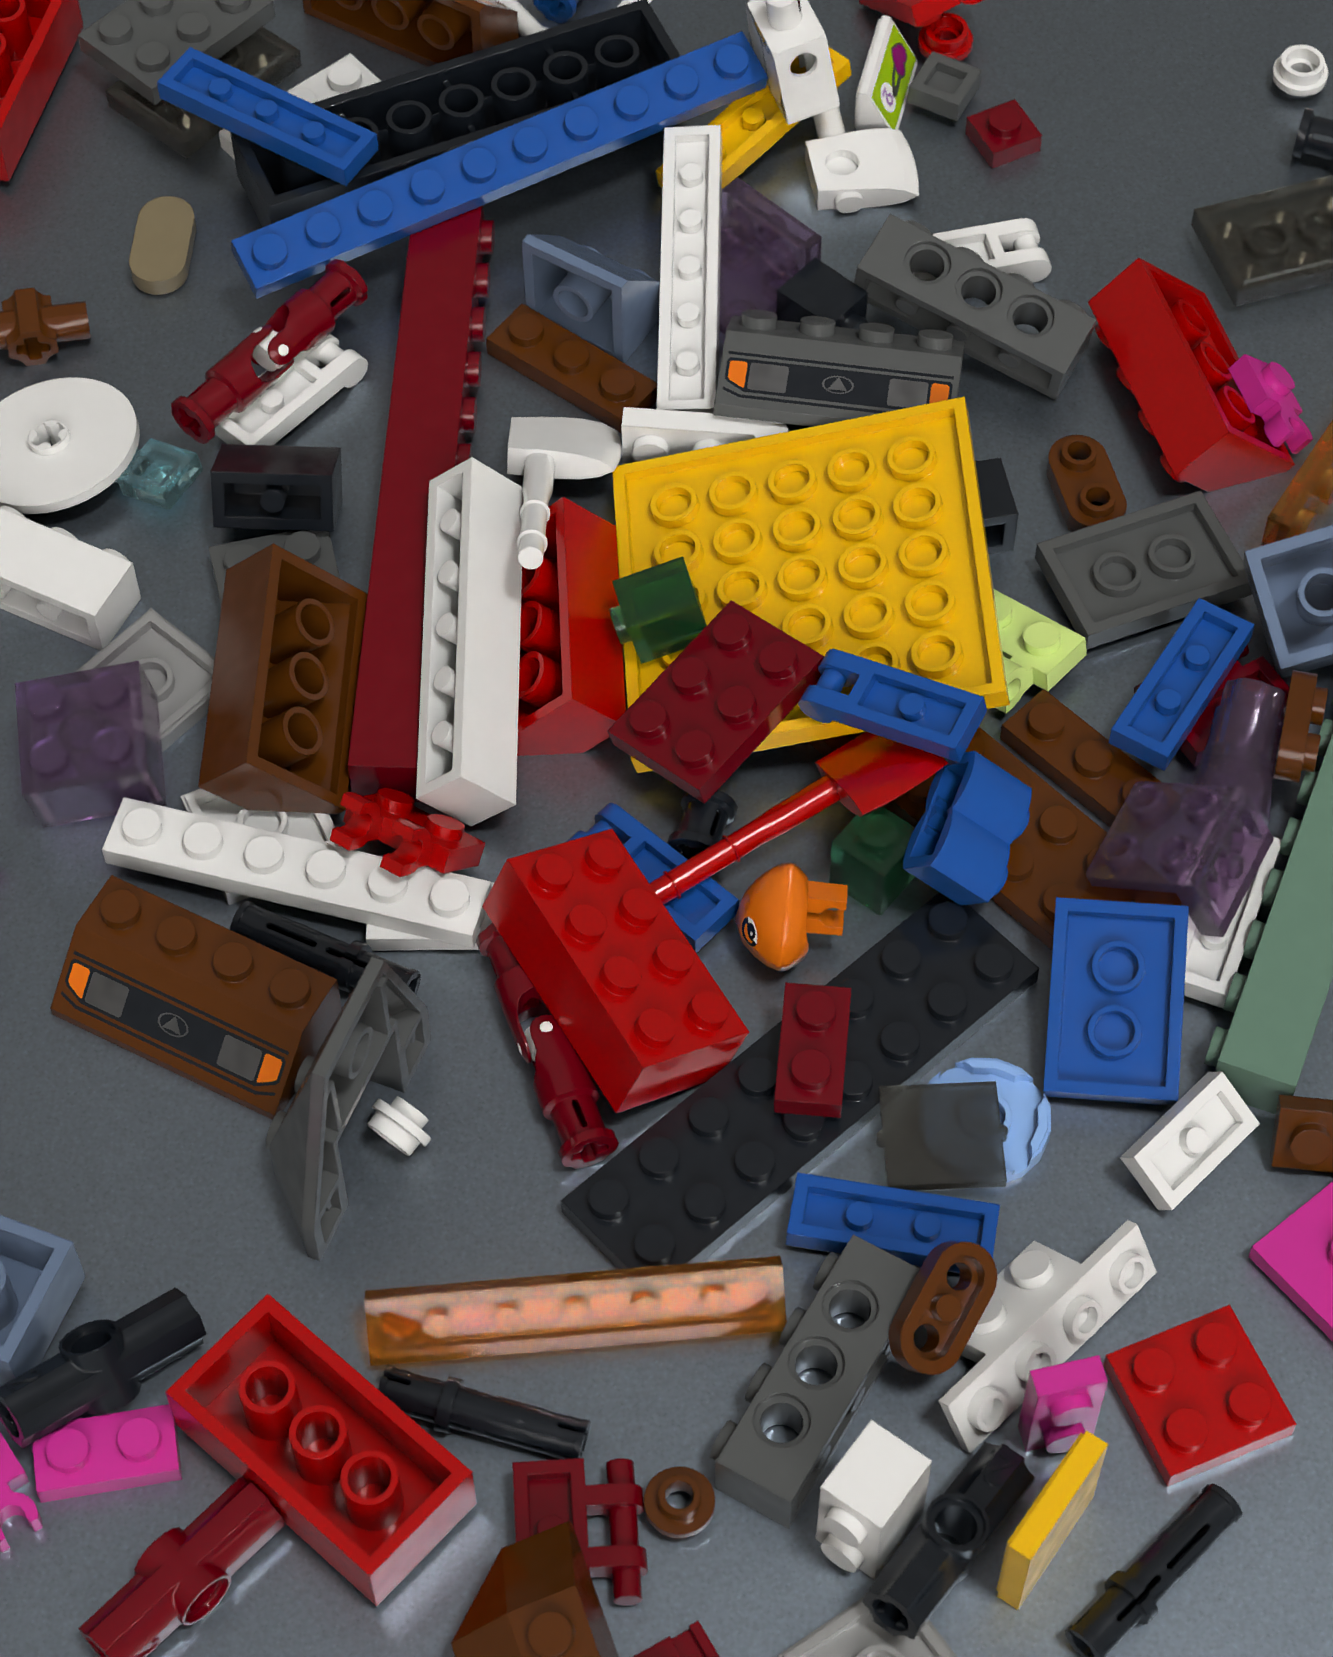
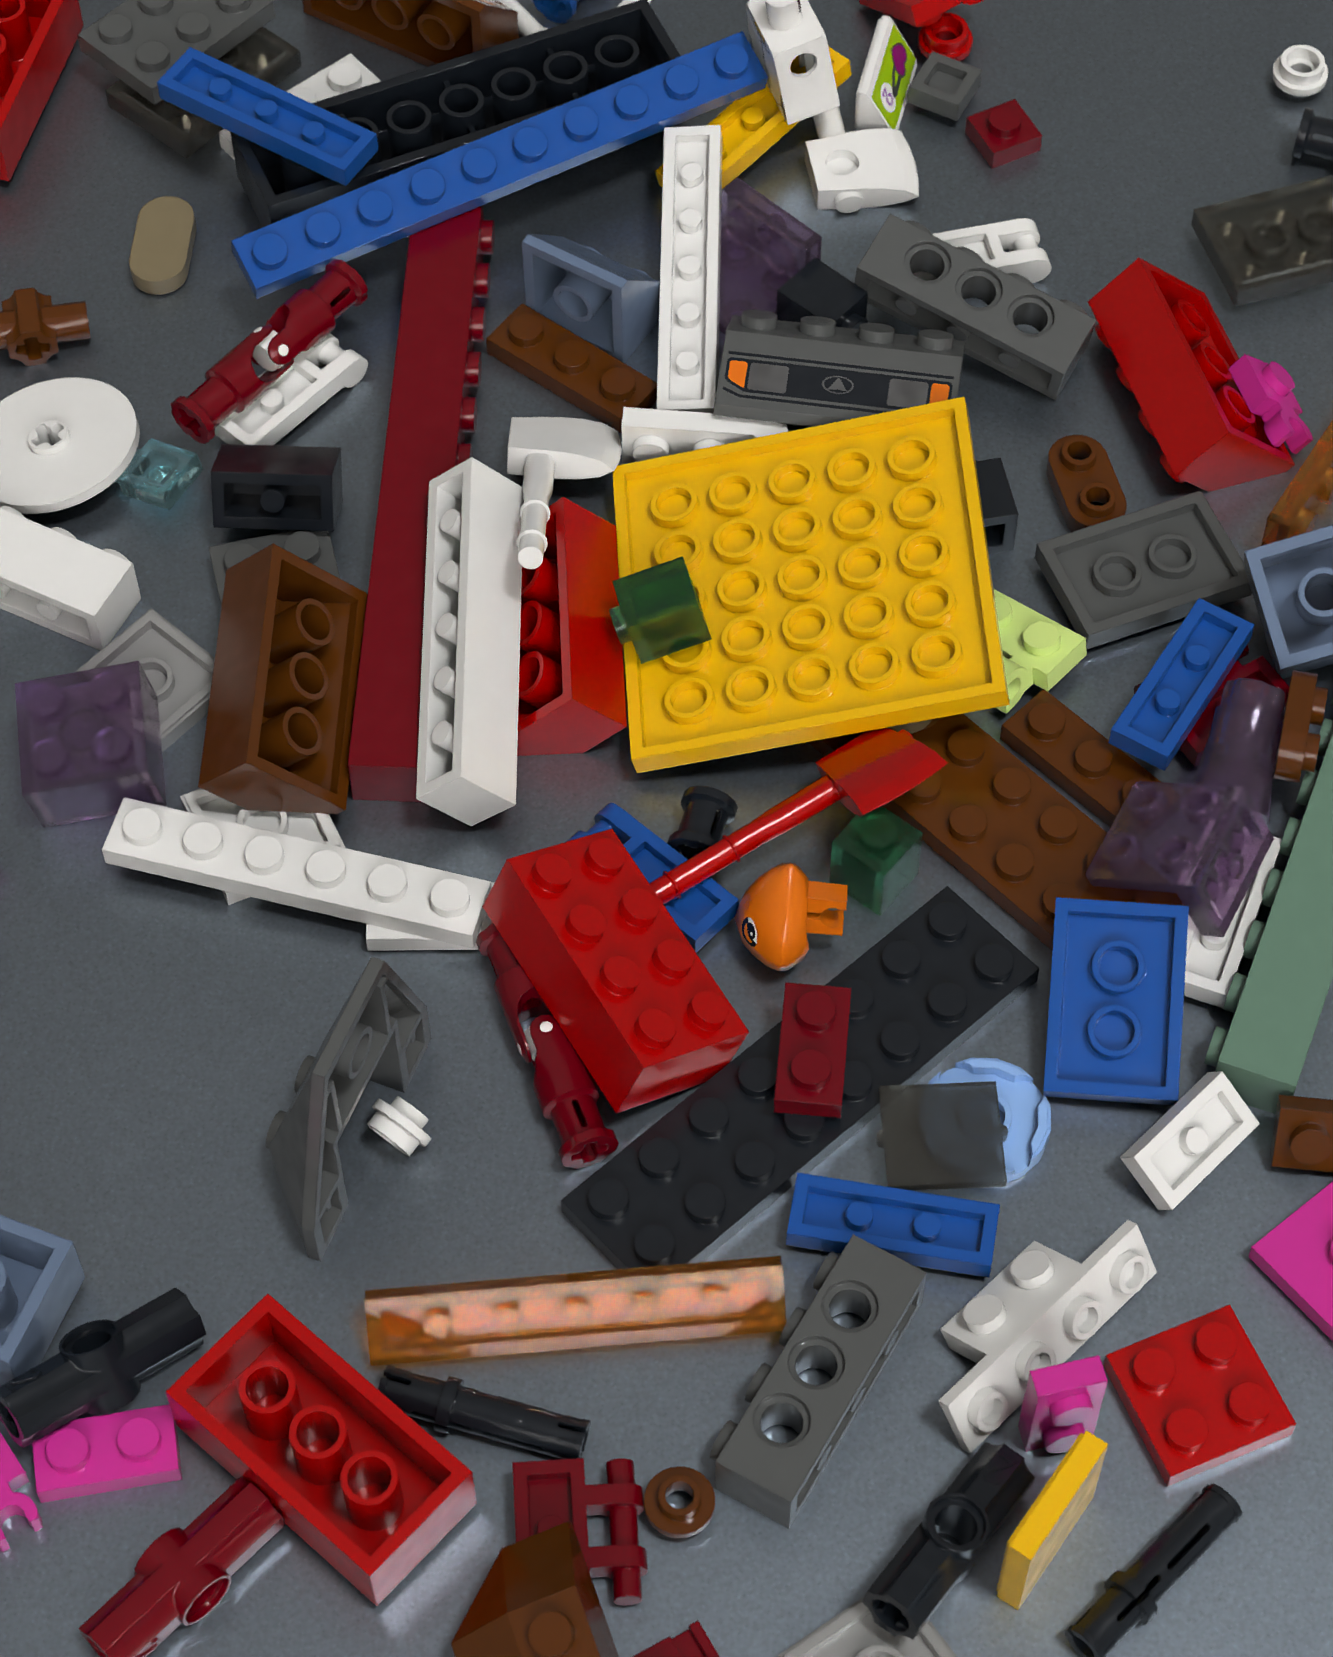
(194, 996): reddish brown slope -> none
(312, 947): black pin -> none
(416, 835): red plate -> none
(717, 701): dark red plate -> none
(871, 1501): white brick -> none
(894, 704): blue plate -> none
(944, 1311): reddish brown plate -> none
(968, 829): blue brick -> none

